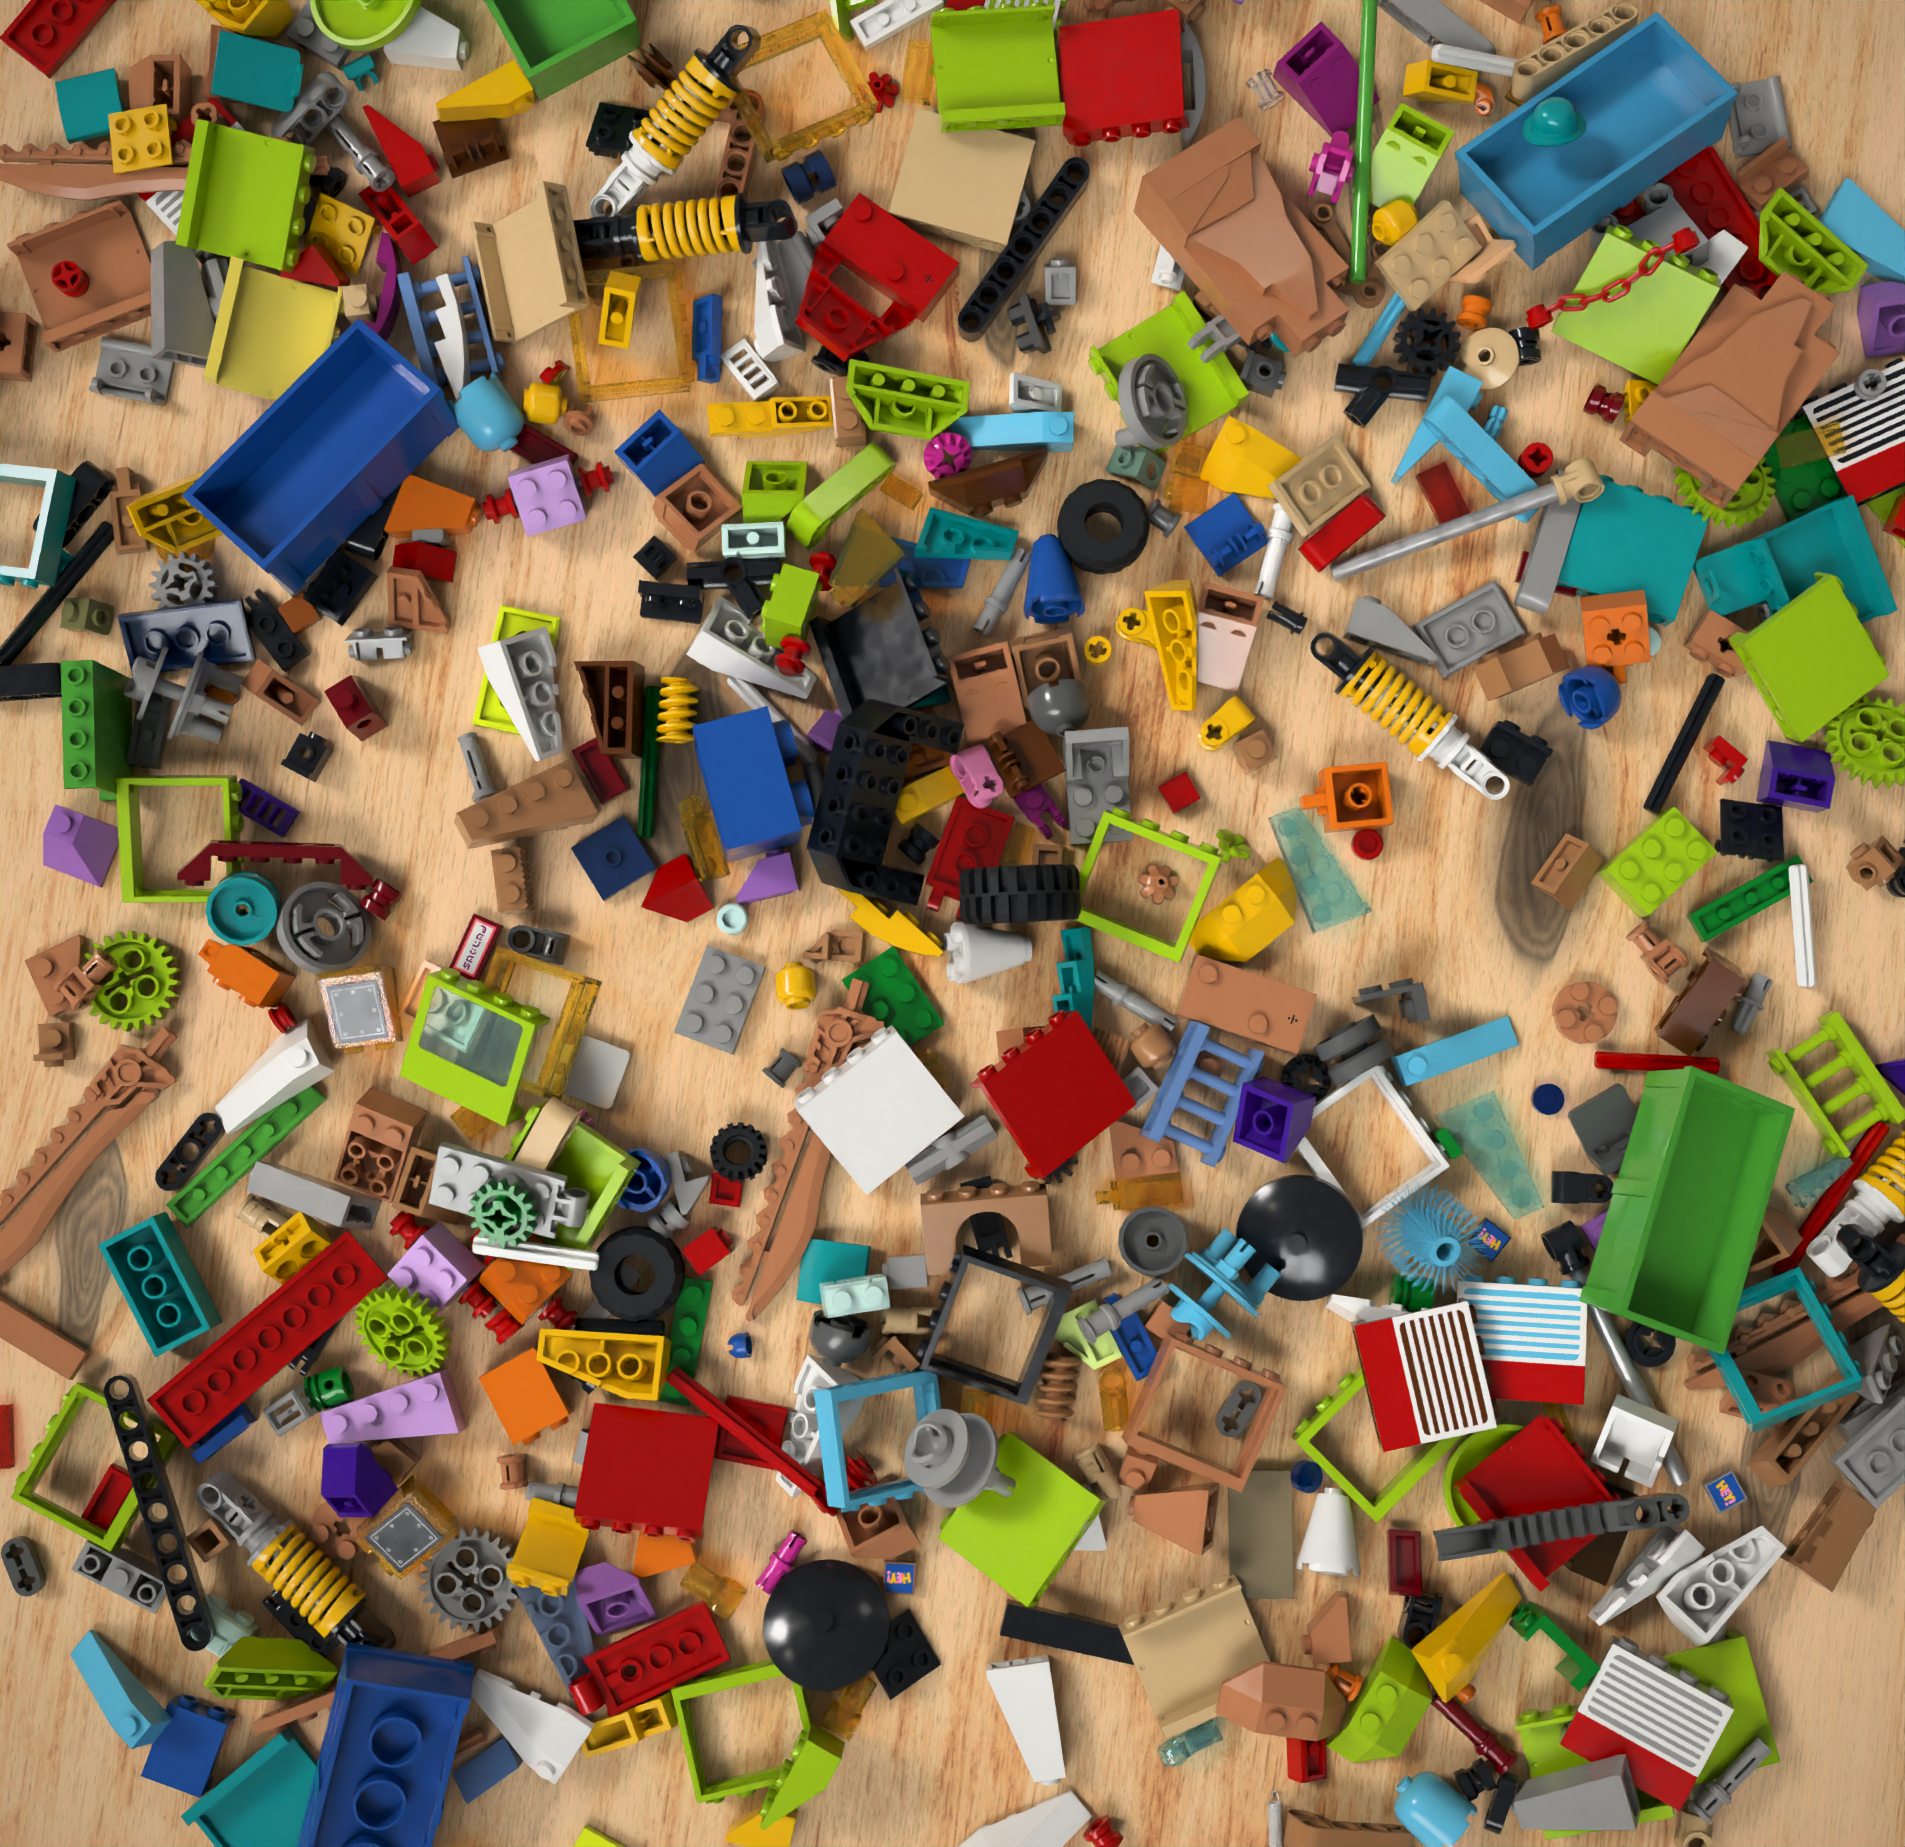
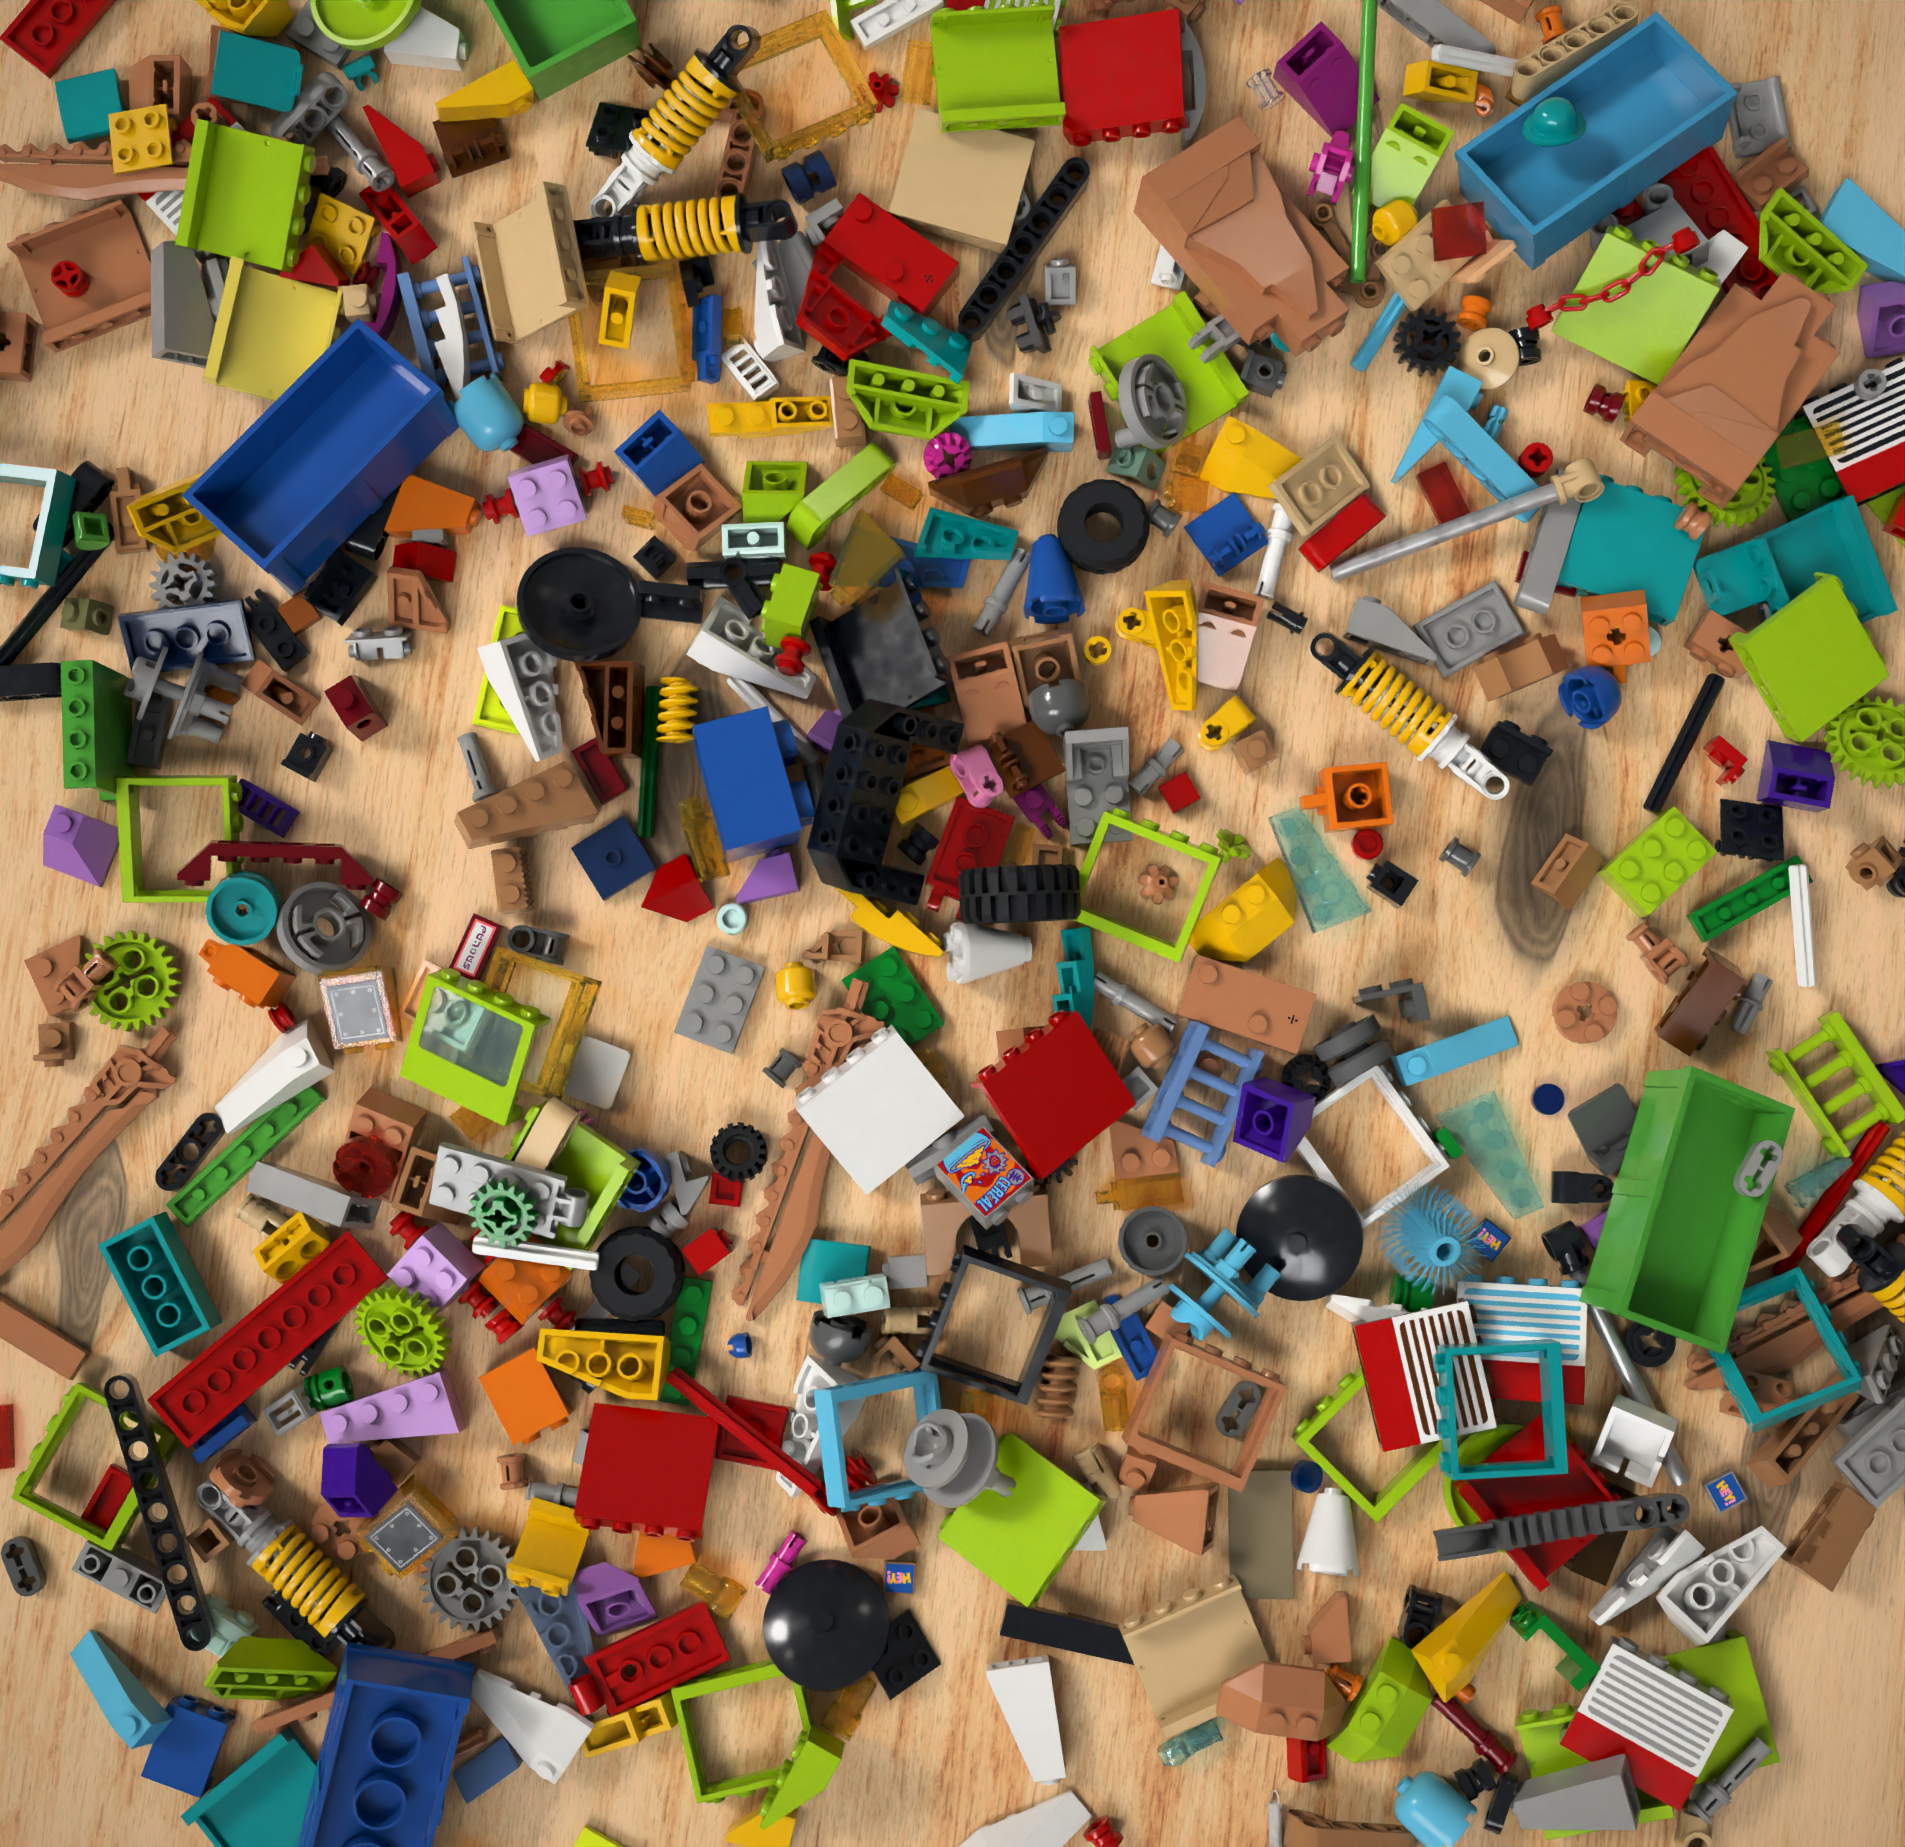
(90, 530): none -> bright green brick
(131, 372): light grey piece -> none
(230, 1473): none -> nougat plate
(366, 274): none -> dark red bush
(372, 1152): none -> clear red plate
(579, 604): none -> black dish
(639, 517): none -> clear yellow tile
(695, 275): none -> black bracket
(733, 326): none -> clear yellow piece
(939, 344): none -> teal wing
(985, 1178): none -> brick
(1099, 425): none -> dark red tile
(1156, 767): none -> light grey pin
(1369, 398): black piece -> none
(1402, 883): none -> black brick
(1404, 1563): dark red tile -> none
(1458, 231): none -> clear red piece
(1459, 856): none -> dark grey bush
(1552, 1411): none -> teal window
(1653, 1062): red axle -> none
(1693, 520): none -> nougat wheel
(1752, 1164): none -> light grey beam

